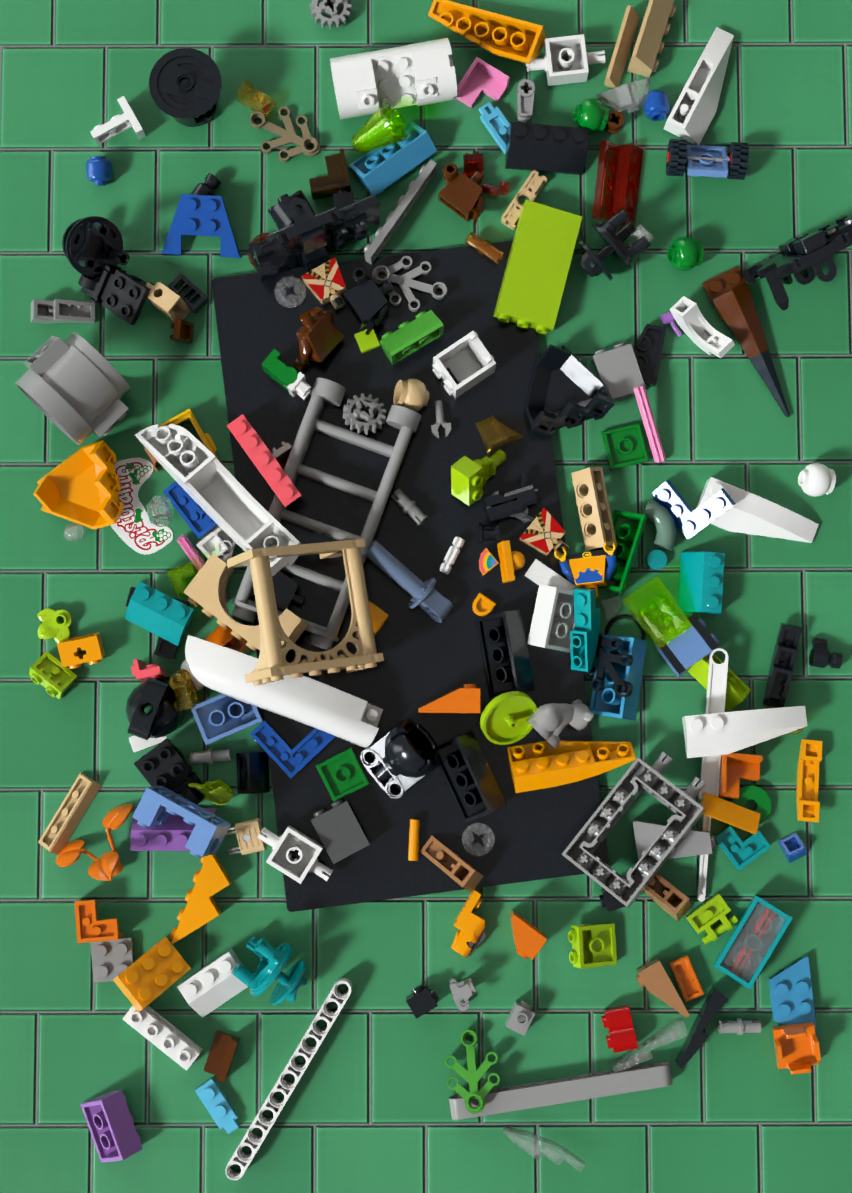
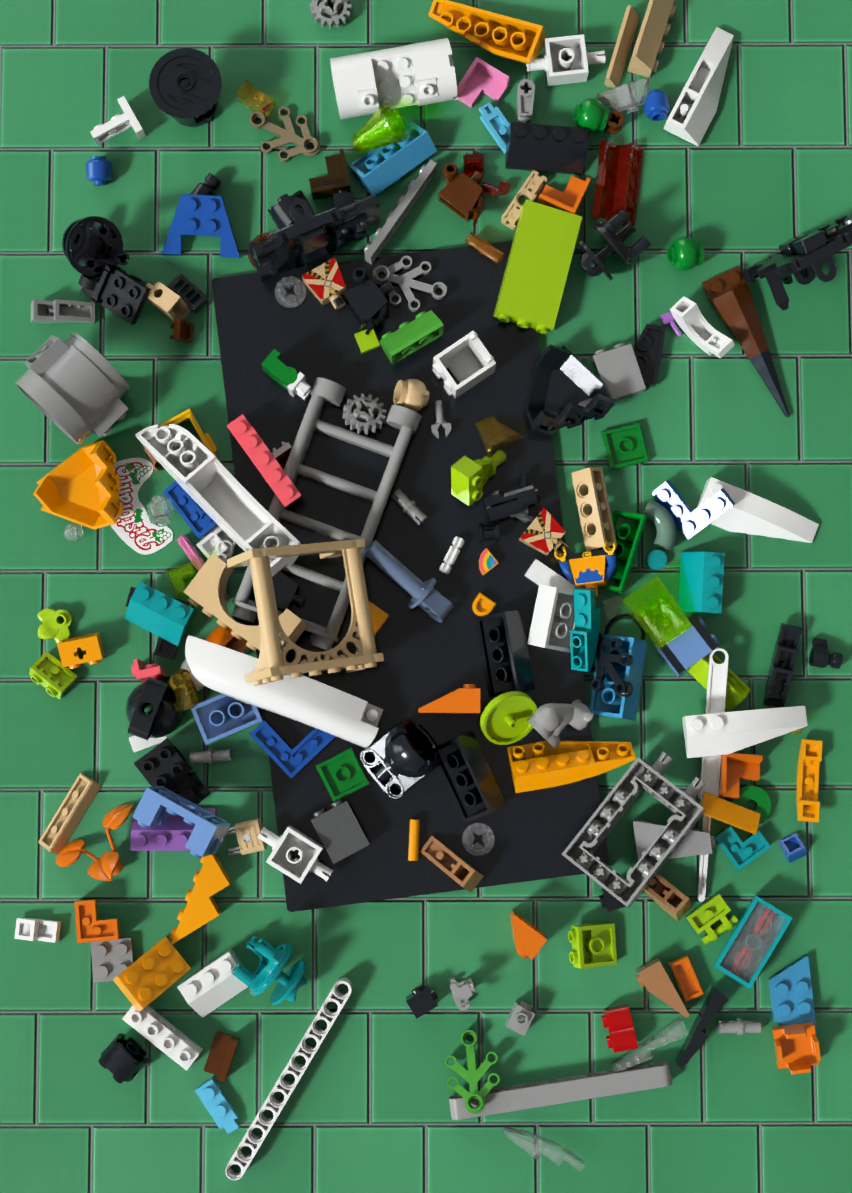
(37, 929): none -> white slope
(111, 1126): medium lavender slope -> none
(123, 1058): none -> black brick
(214, 791): lime piece -> none
(252, 773): black panel -> none
(316, 337): reddish brown torso -> none
(470, 926): light orange plate -> none
(509, 561): light orange tile -> none
(567, 200): none -> orange panel
(640, 231): clear slope -> none
(649, 424): bright pink axle -> none
(707, 160): plate -> none
(817, 480): white piece -> none

